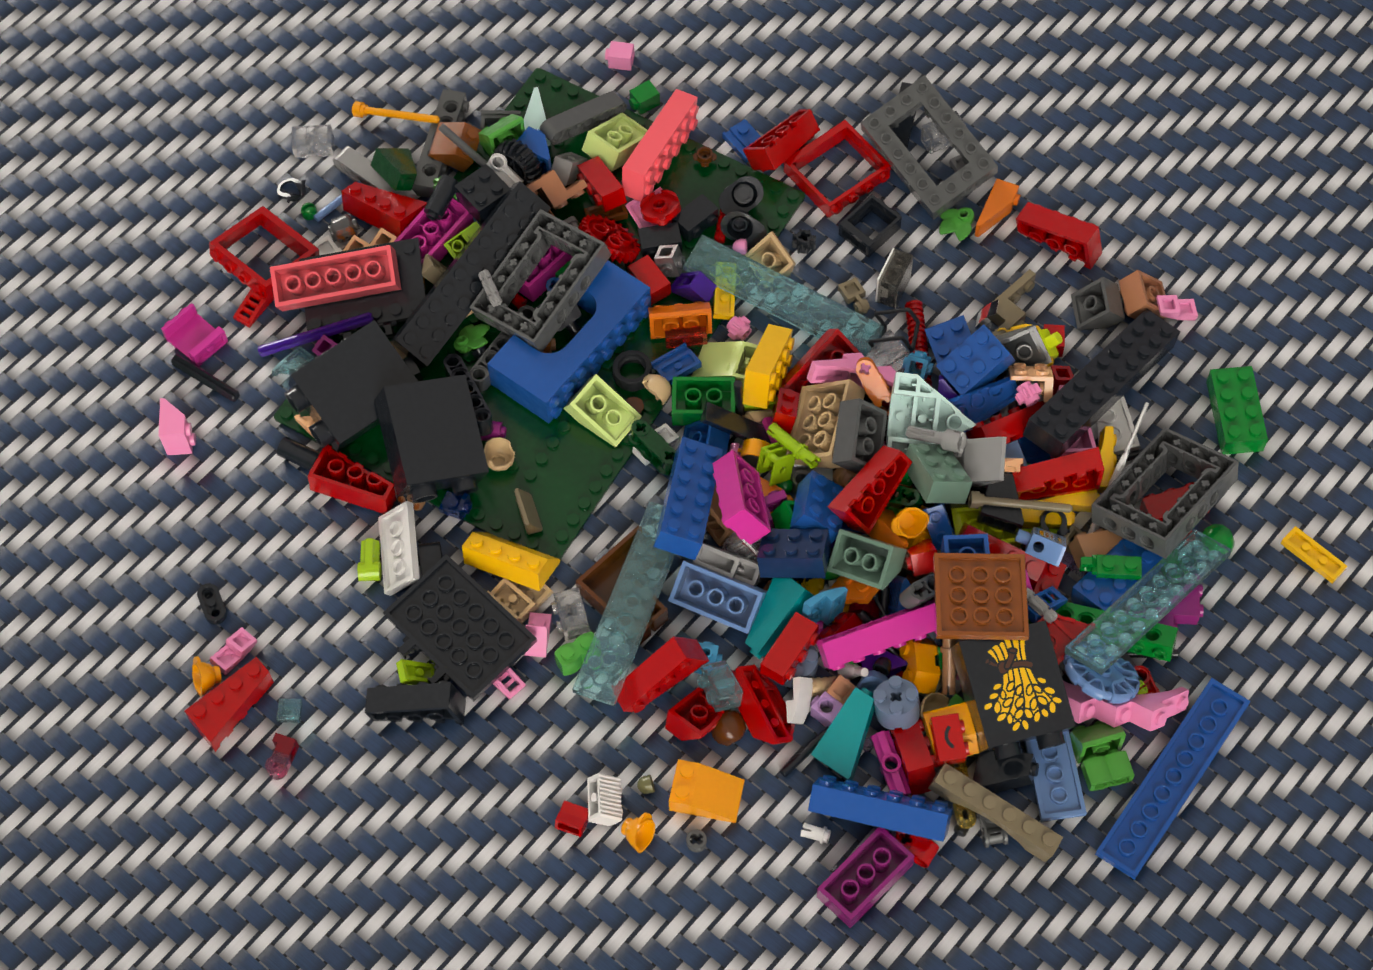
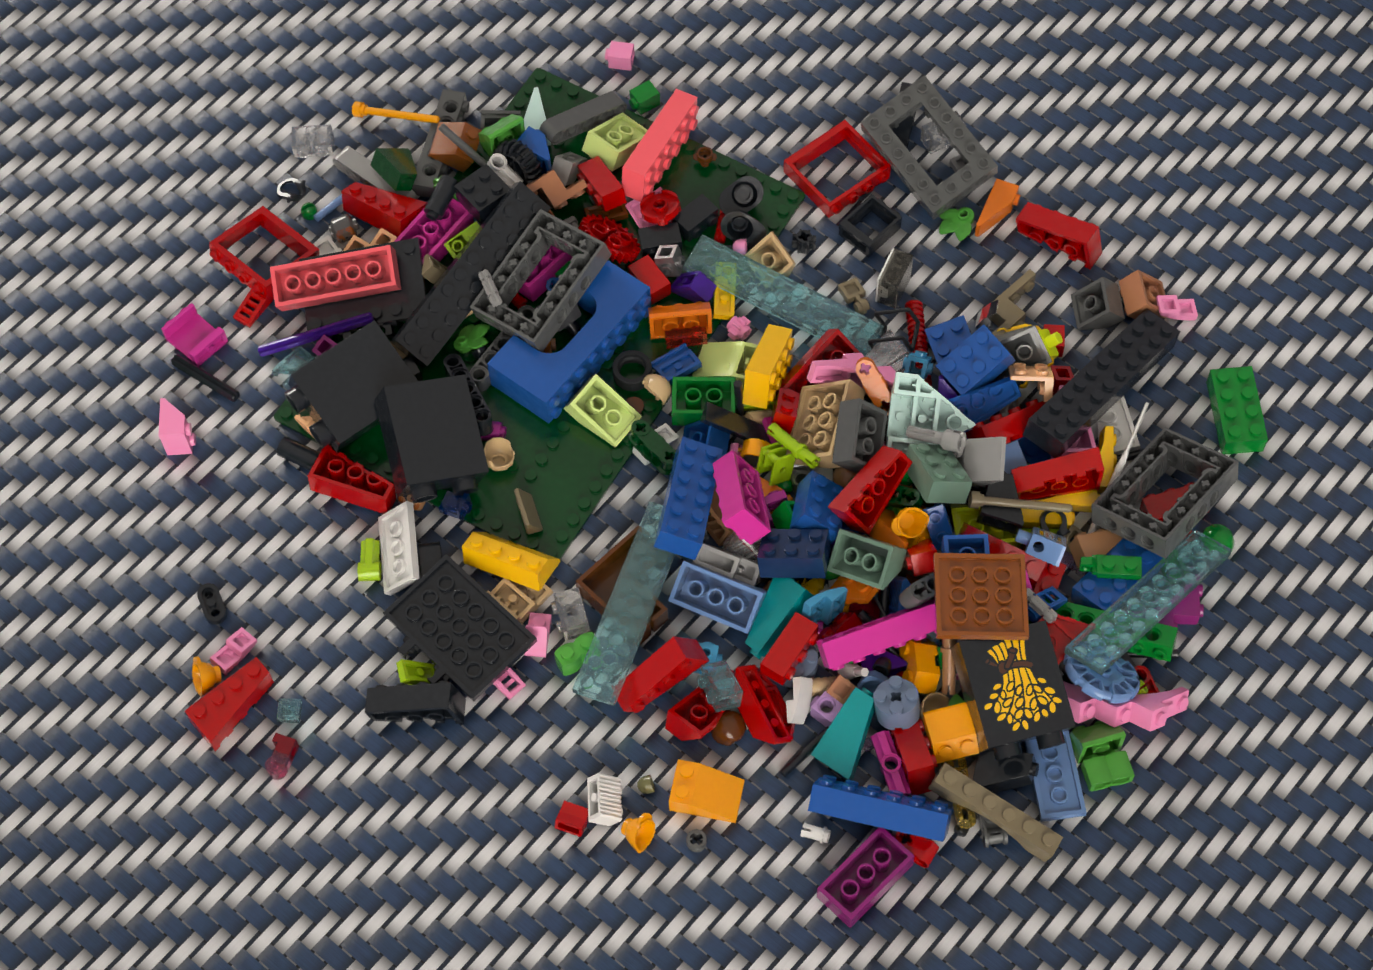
(740, 137): blue plate -> none
(782, 141): red wedge -> none
(948, 739): red brick -> none
(1013, 464): light nougat slope -> none
(1028, 393): bright pink gear -> none
(1172, 778): blue plate -> none
(1313, 554): yellow plate -> none

